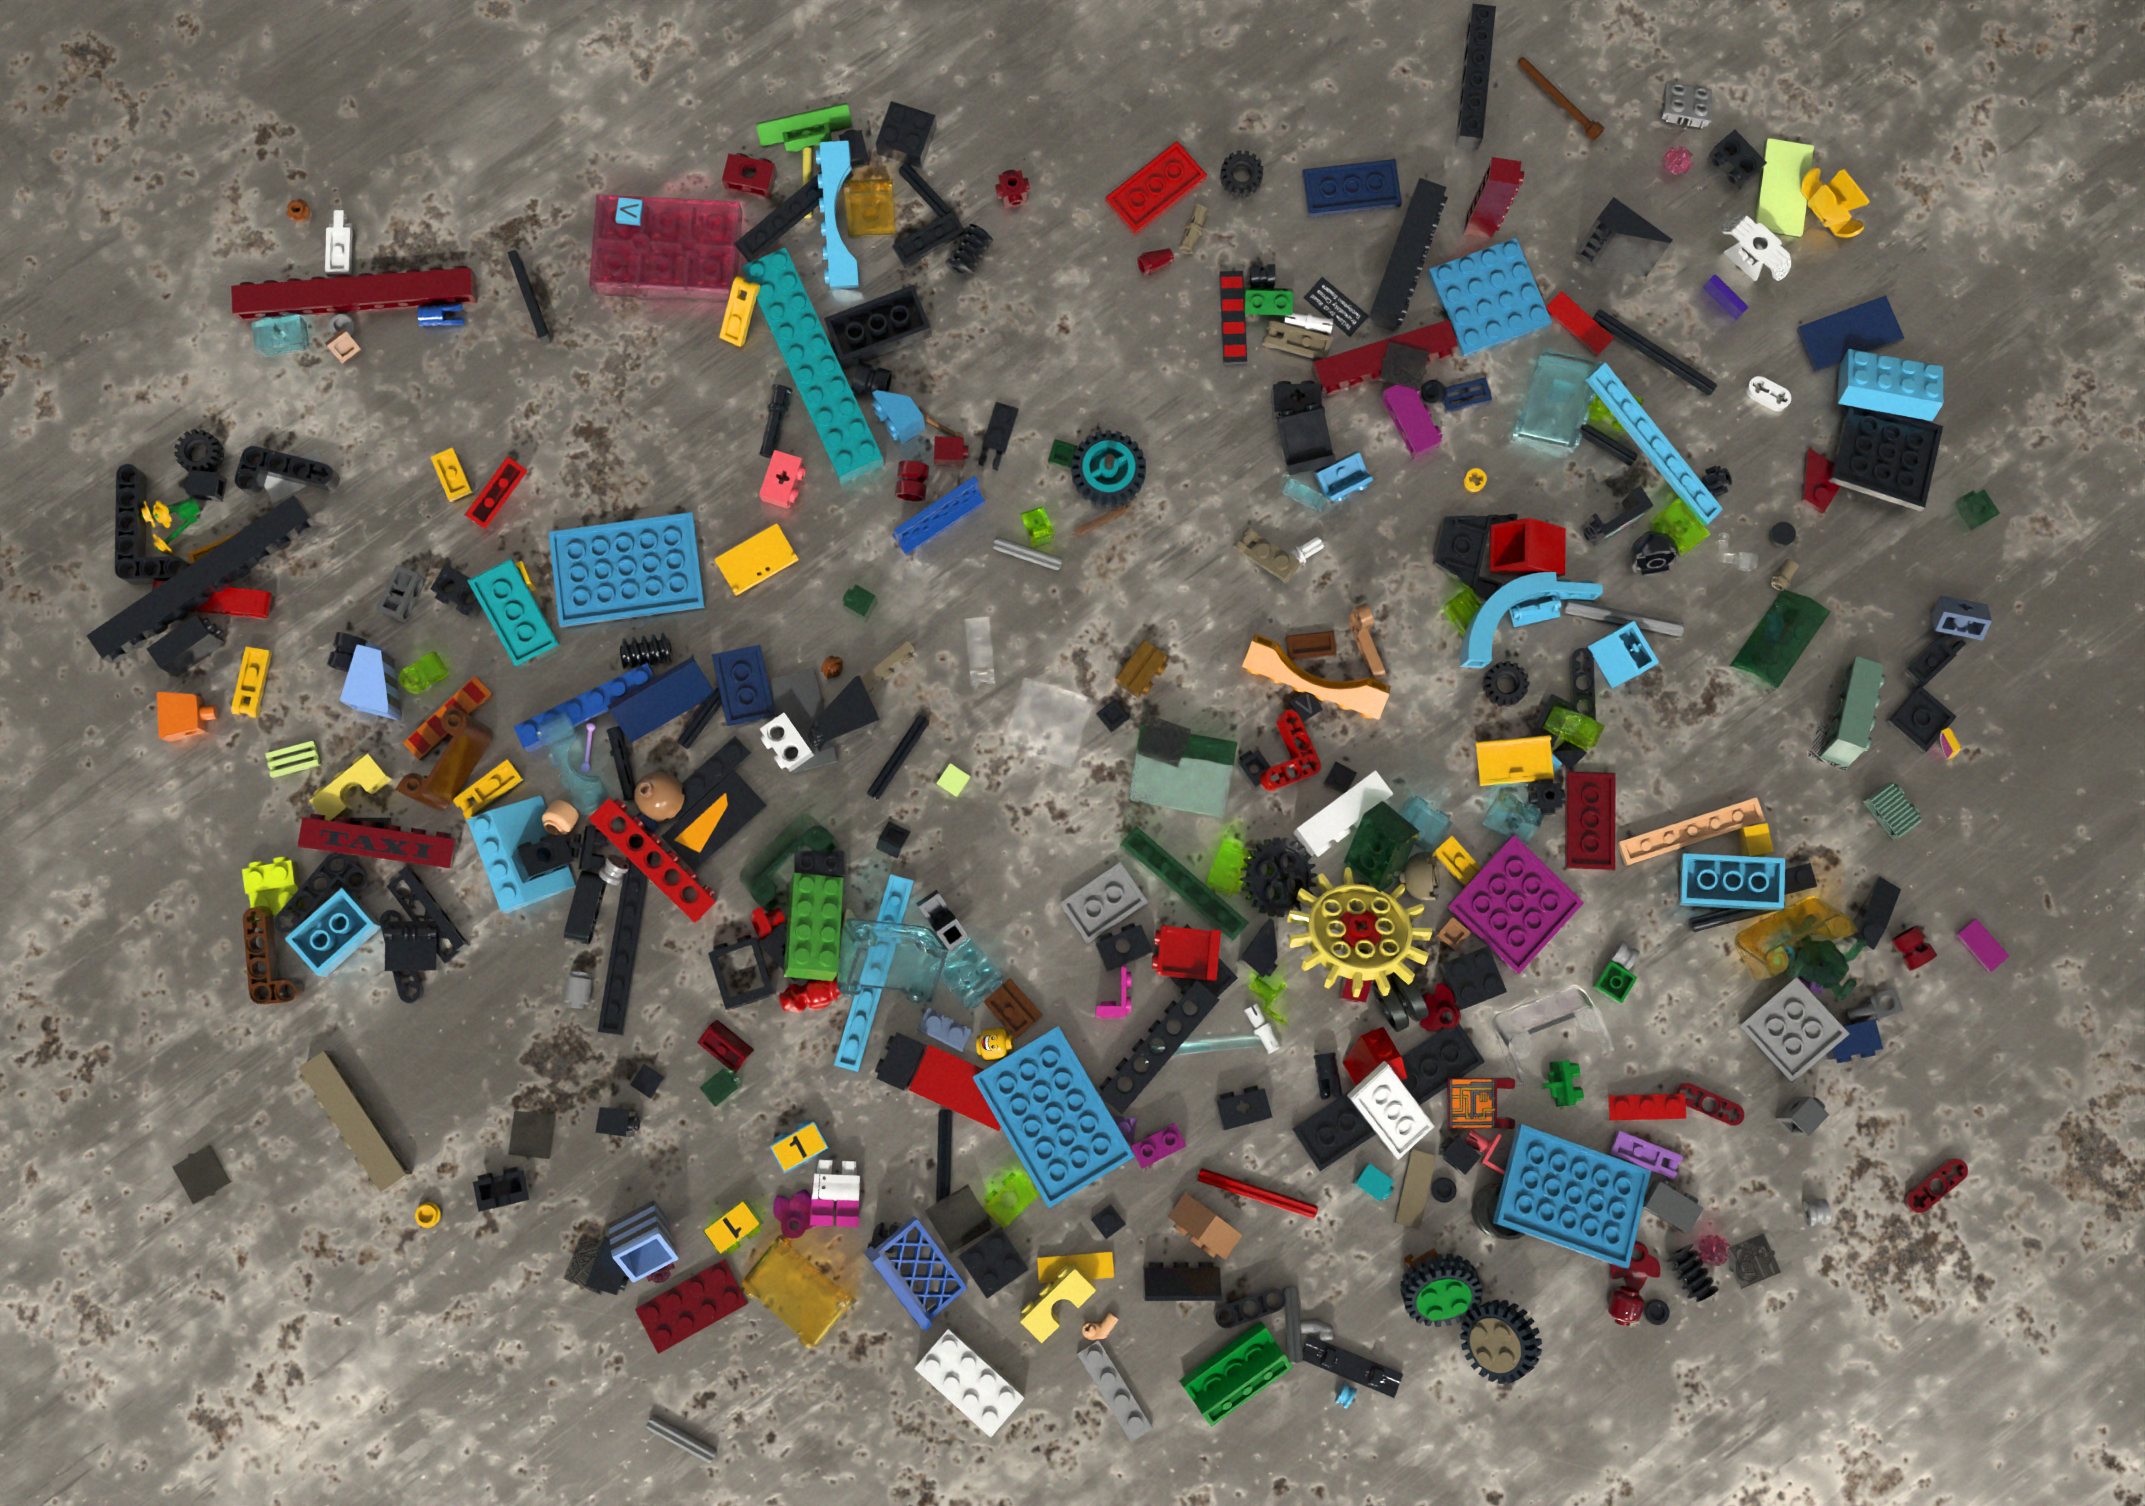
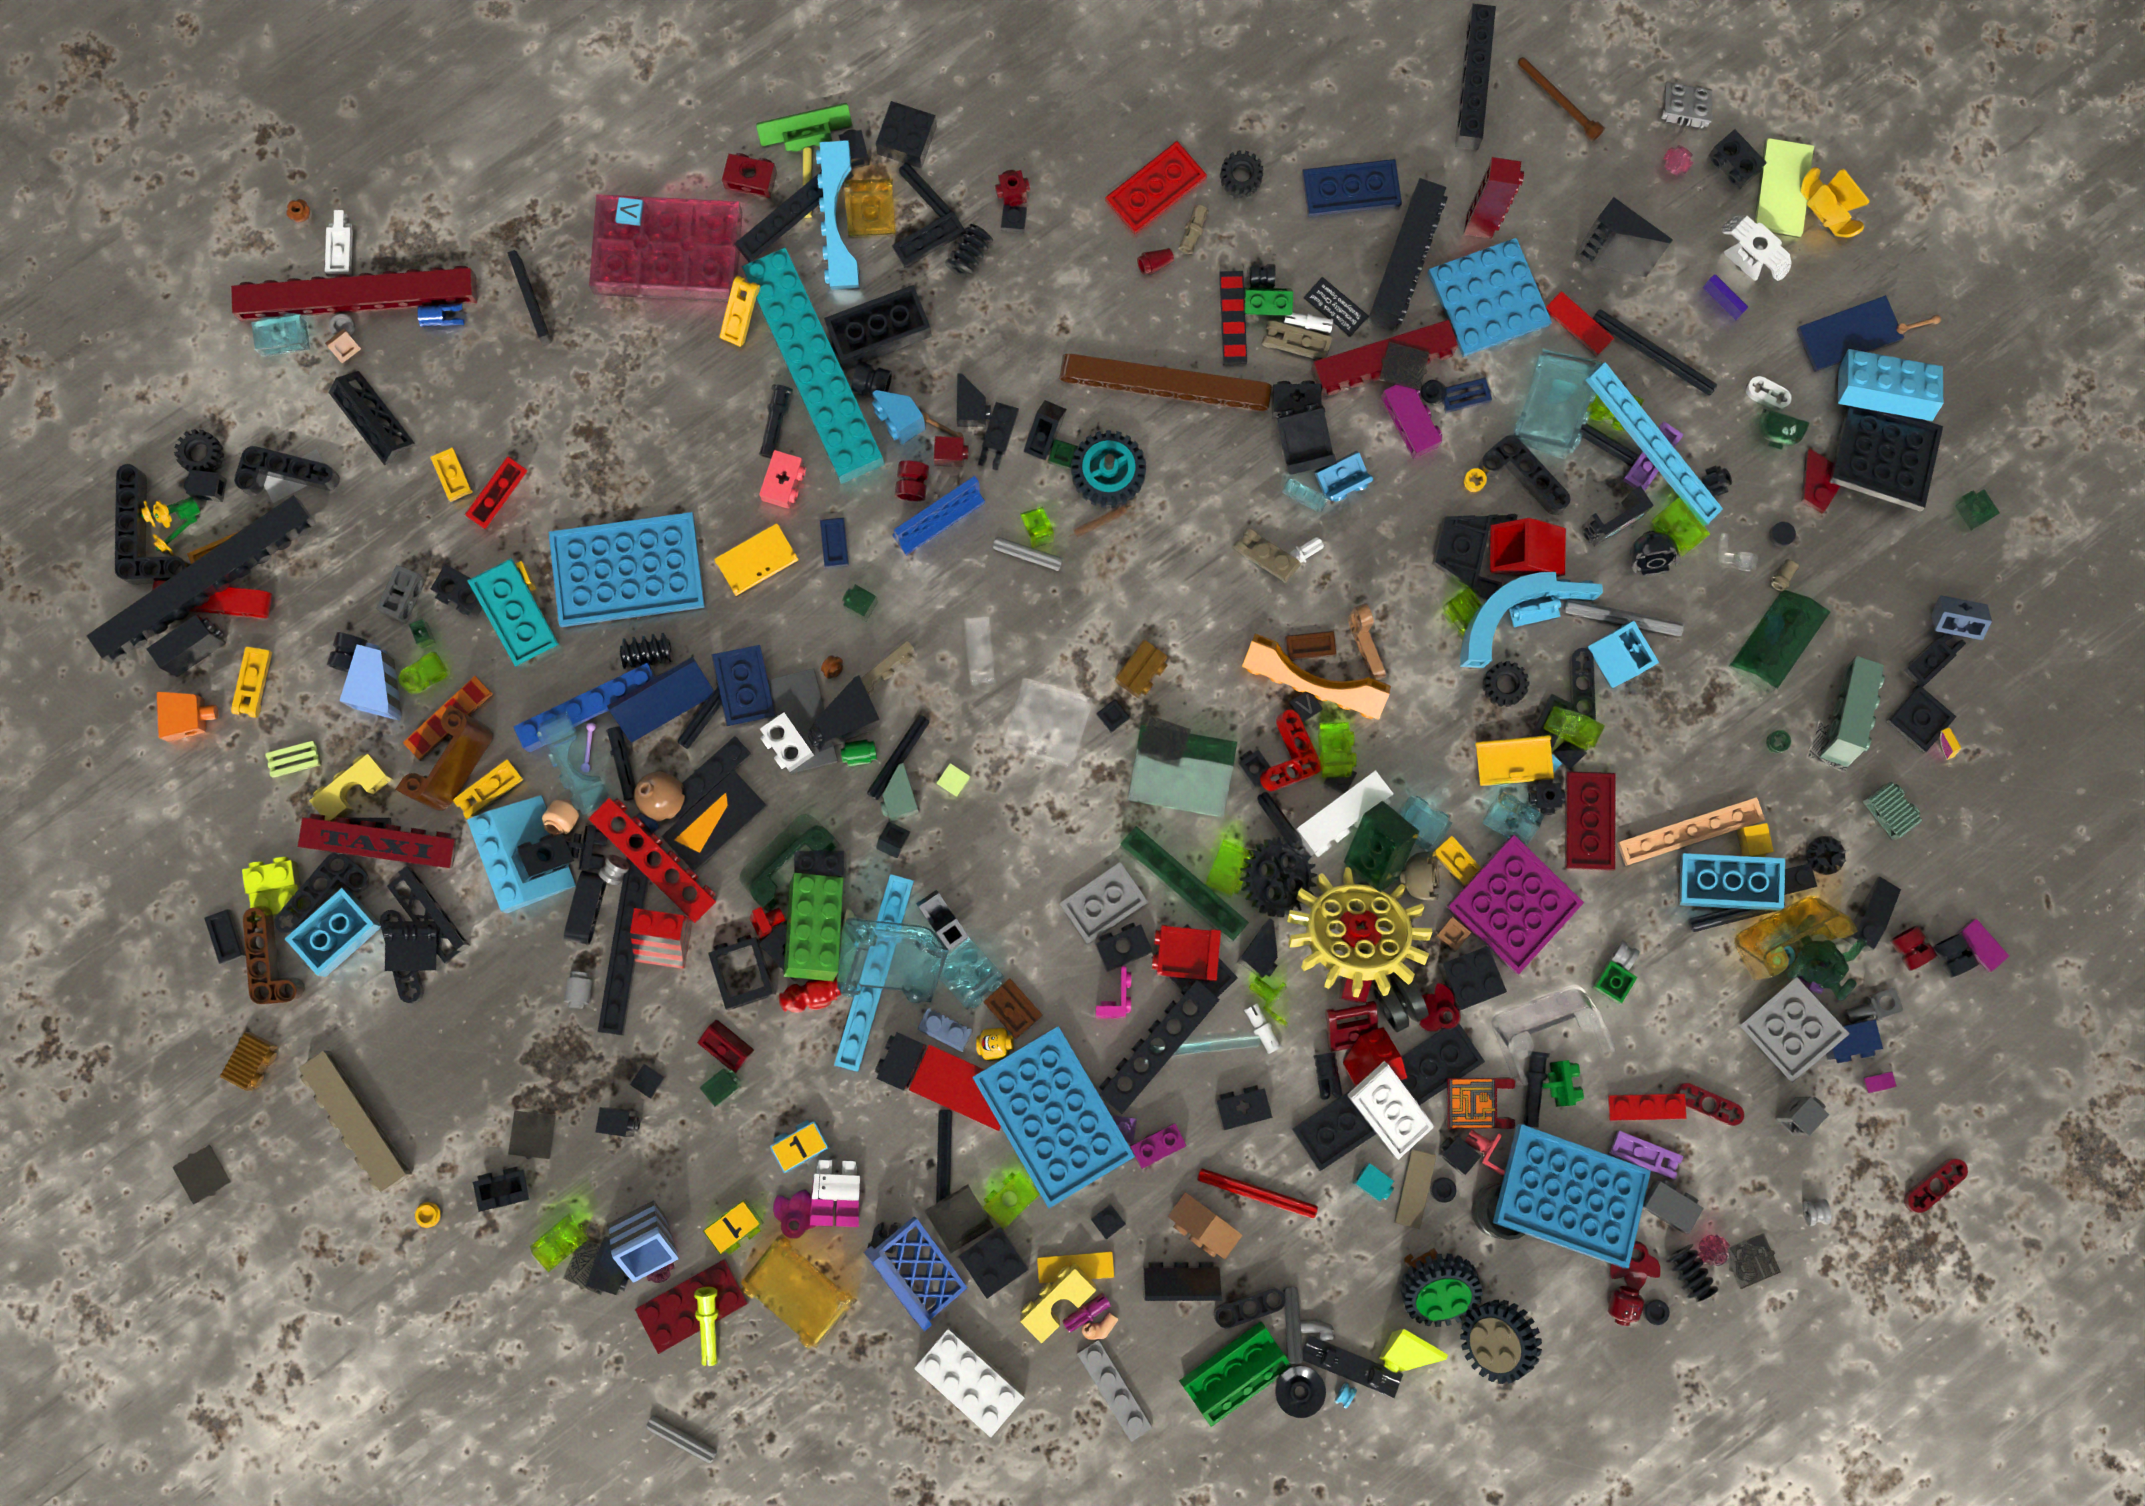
(224, 936): none -> black tile
(249, 1061): none -> pearl gold brick
(365, 417): none -> black fence
(422, 633): none -> clear green piece
(559, 1242): none -> clear neon green brick
(660, 937): none -> red slope
(707, 1314): none -> neon yellow pin
(834, 542): none -> dark blue tile
(859, 752): none -> green brick
(898, 796): none -> sand green slope
(970, 404): none -> black slope
(1013, 219): none -> black plate
(1044, 429): none -> black slope
(1086, 1312): none -> magenta axle
(1165, 382): none -> reddish brown beam
(1279, 820): none -> black axle
(1307, 1403): none -> black dish
(1334, 762): none -> clear neon green brick
(1346, 1034): none -> dark red plate
(1408, 1351): none -> neon yellow slope
(1526, 478): none -> black beam
(1535, 1076): none -> black pin
(1643, 469): none -> medium lavender plate
(1771, 740): none -> clear green bush
(1781, 429): none -> clear green cylinder
(1821, 865): none -> black gear
(1880, 1082): none -> magenta piece
(1902, 328): none -> medium nougat hinge
(1955, 954): none -> black wheel

